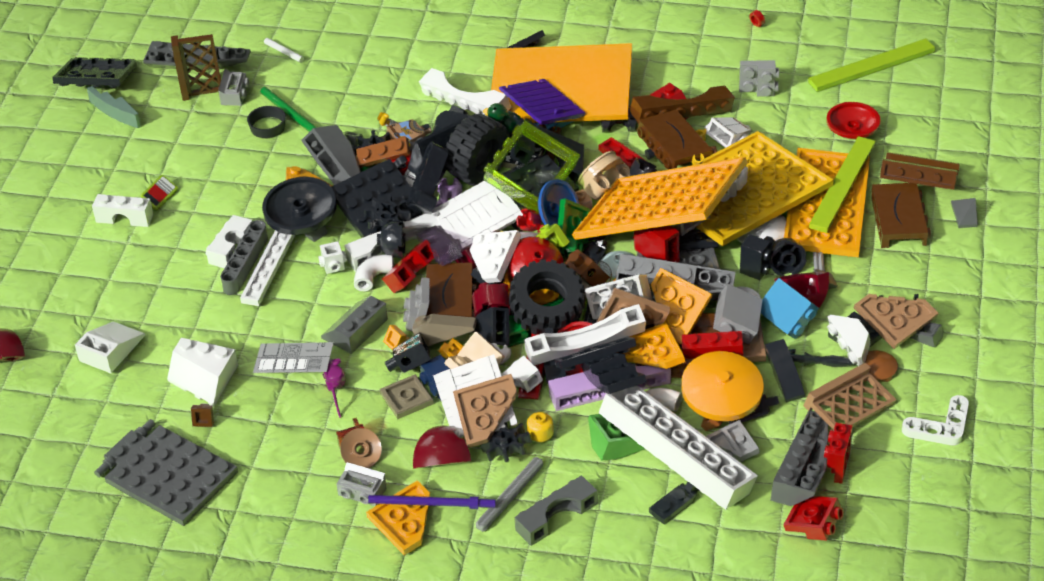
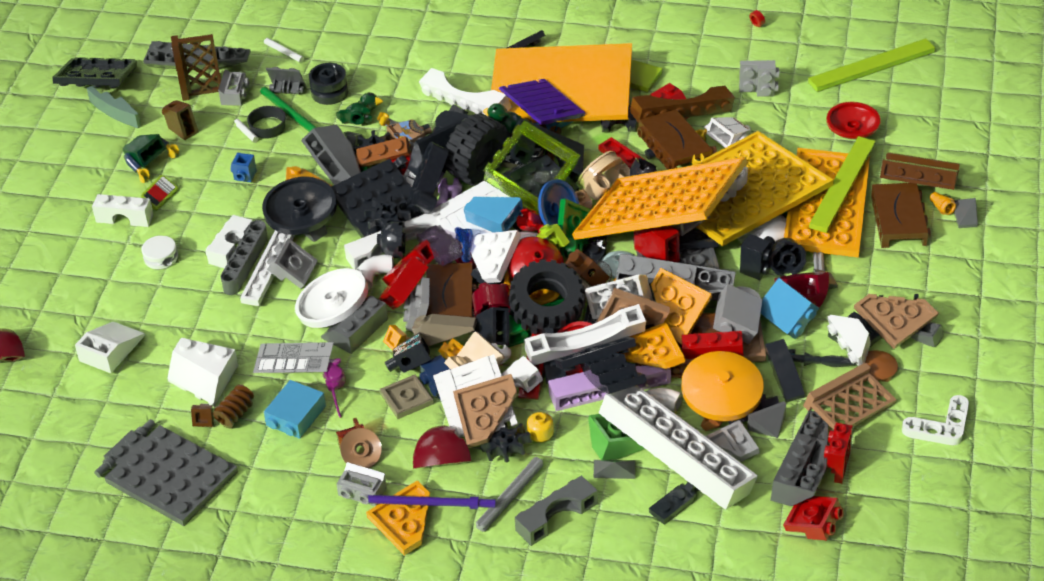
(144, 150): none -> dark green torso
(159, 252): none -> white head
(180, 119): none -> reddish brown torso
(234, 406): none -> reddish brown piece
(243, 167): none -> blue brick
(246, 131): none -> white wheel
(286, 79): none -> dark grey hinge
(291, 263): none -> light grey plate
(294, 409): none -> dark azure brick
(328, 83): none -> black wheel
(331, 298): none -> white dish
(332, 257): white brick -> none
(359, 111): none -> dark green animal
(404, 282): none -> red slope
(465, 237): none -> clear blue piece
(493, 213): none -> dark azure slope
(614, 469): none -> dark grey slope
(644, 75): none -> lime tile
(768, 420): none -> dark grey slope
(943, 203): none -> light orange cone

